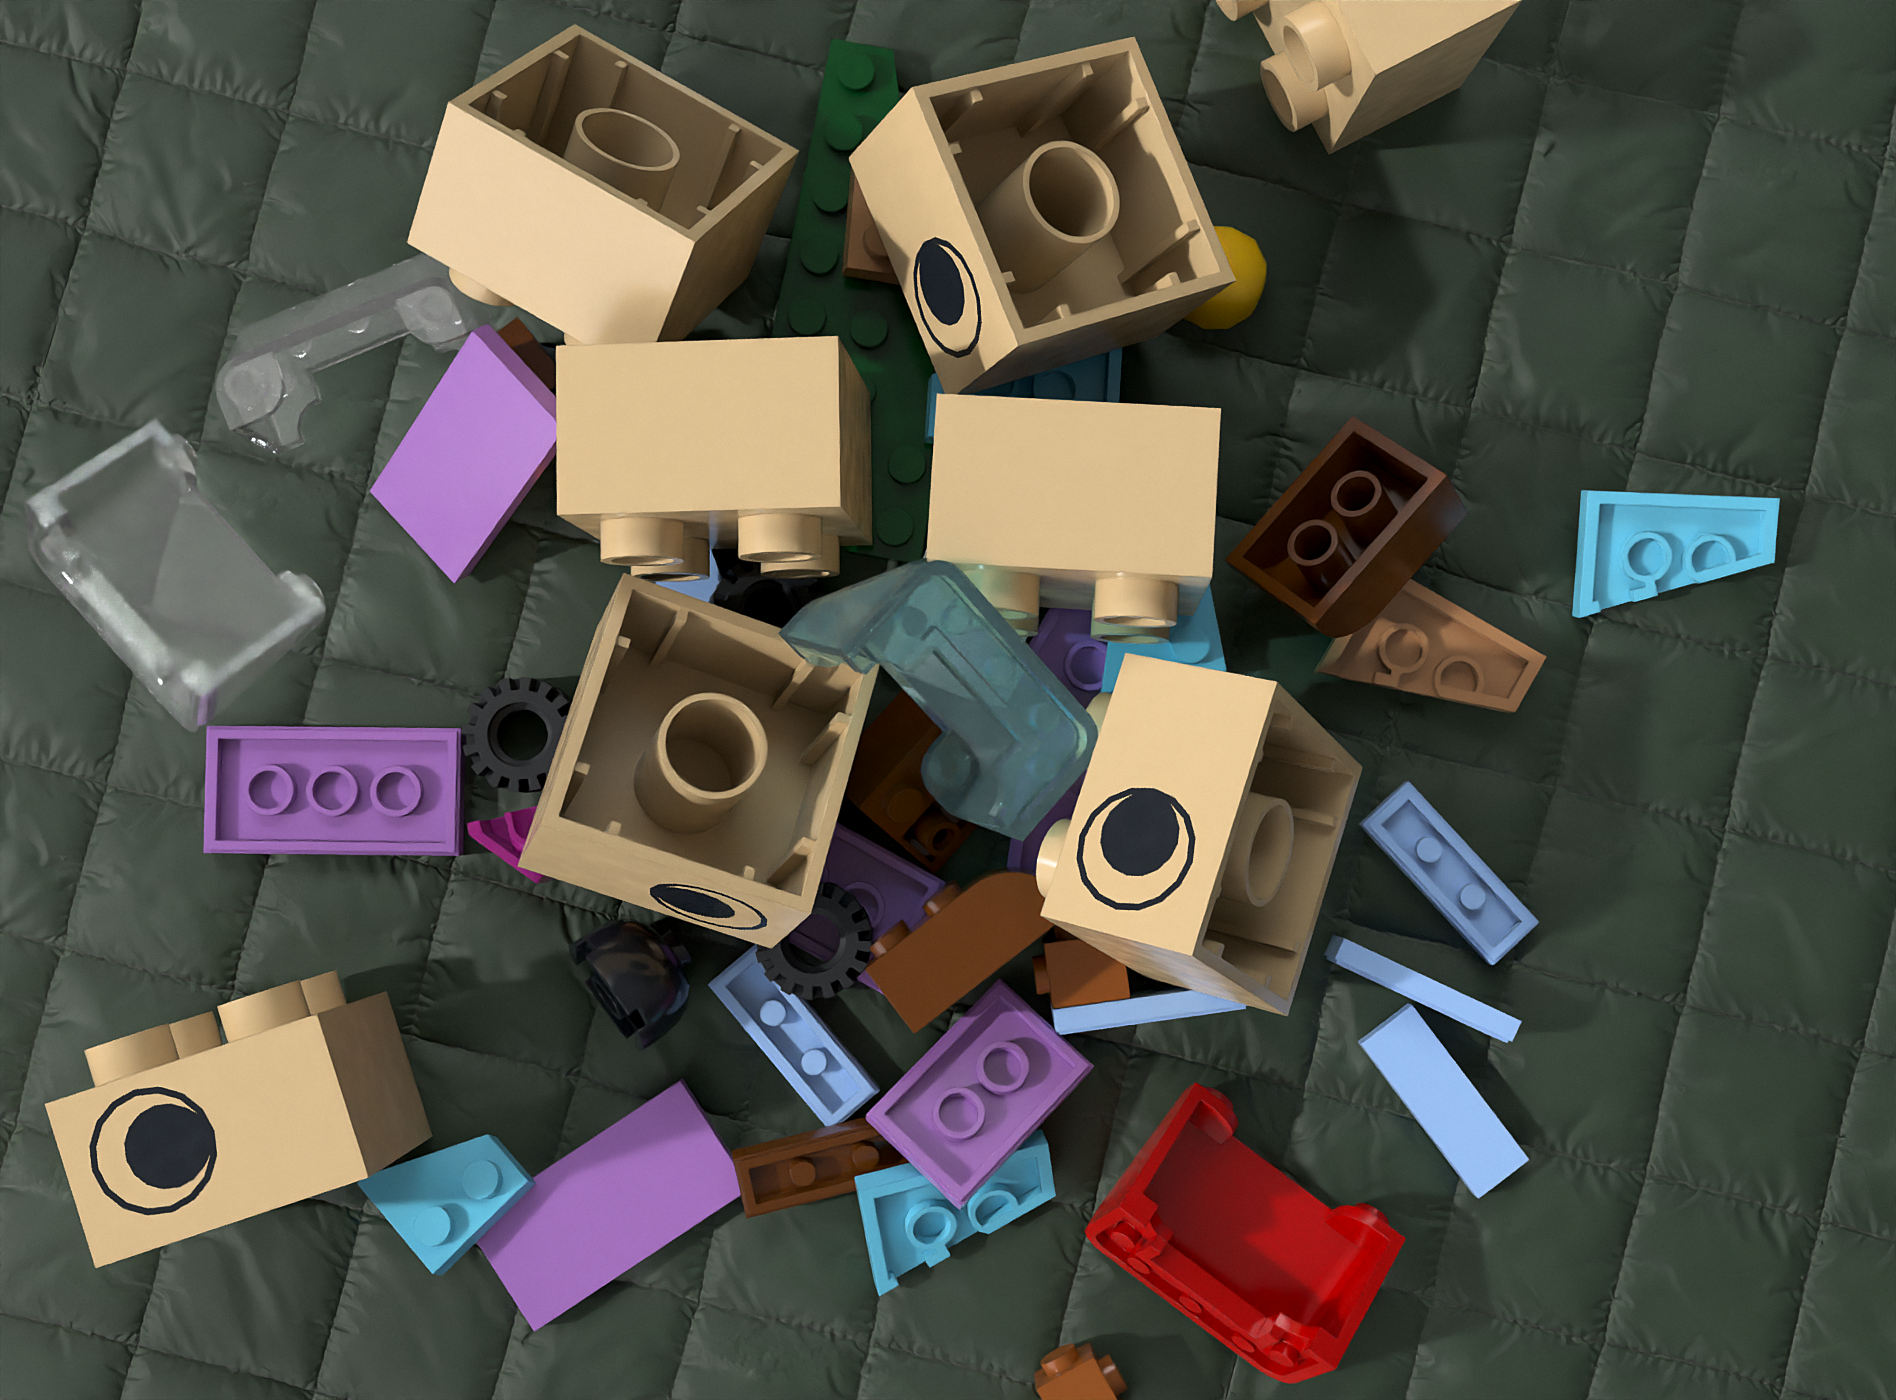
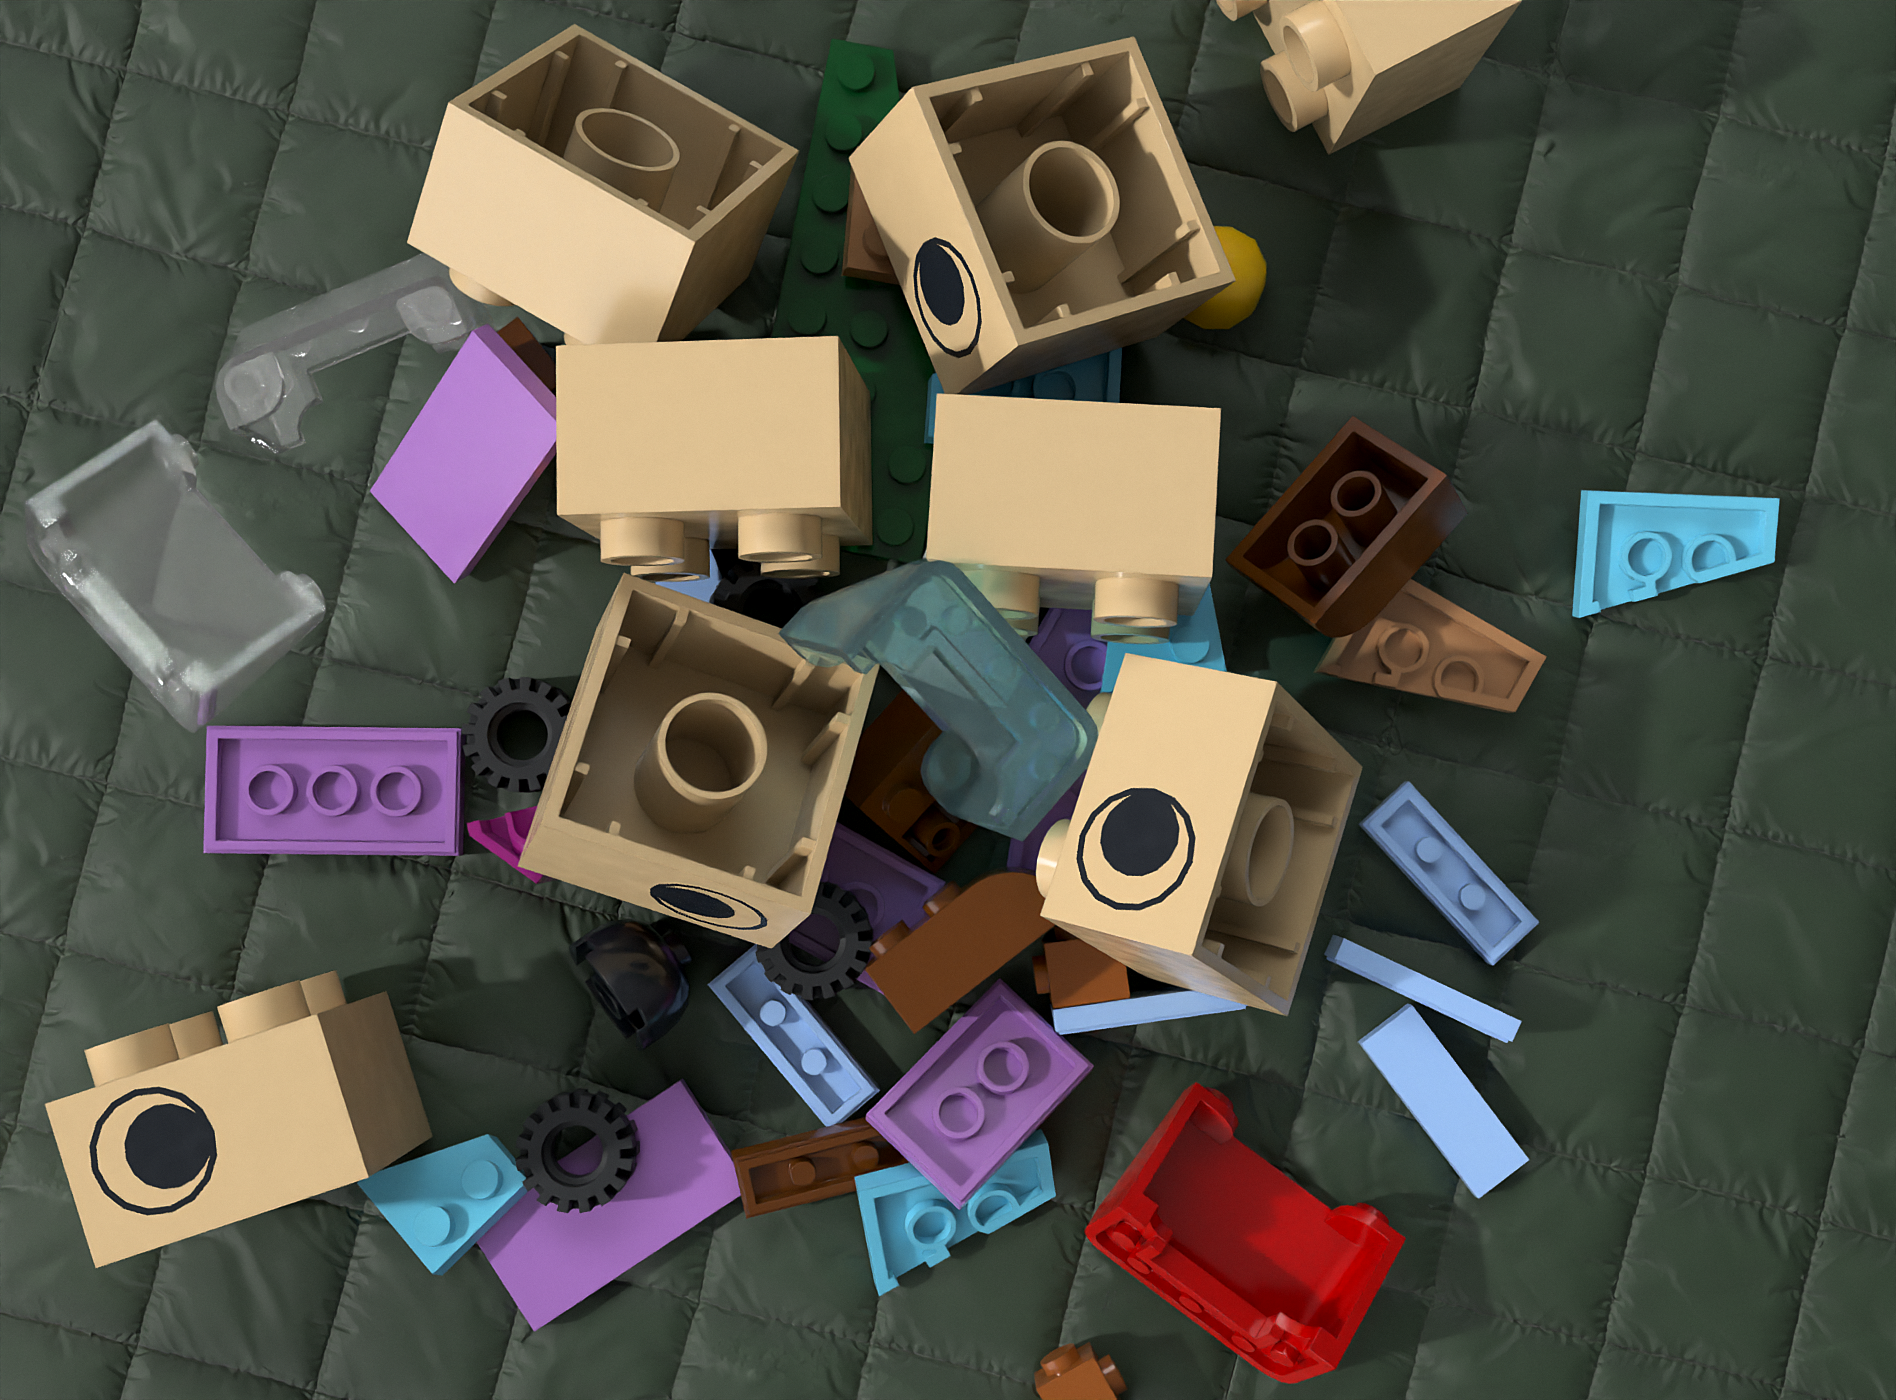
(545, 1173): none -> black tyre

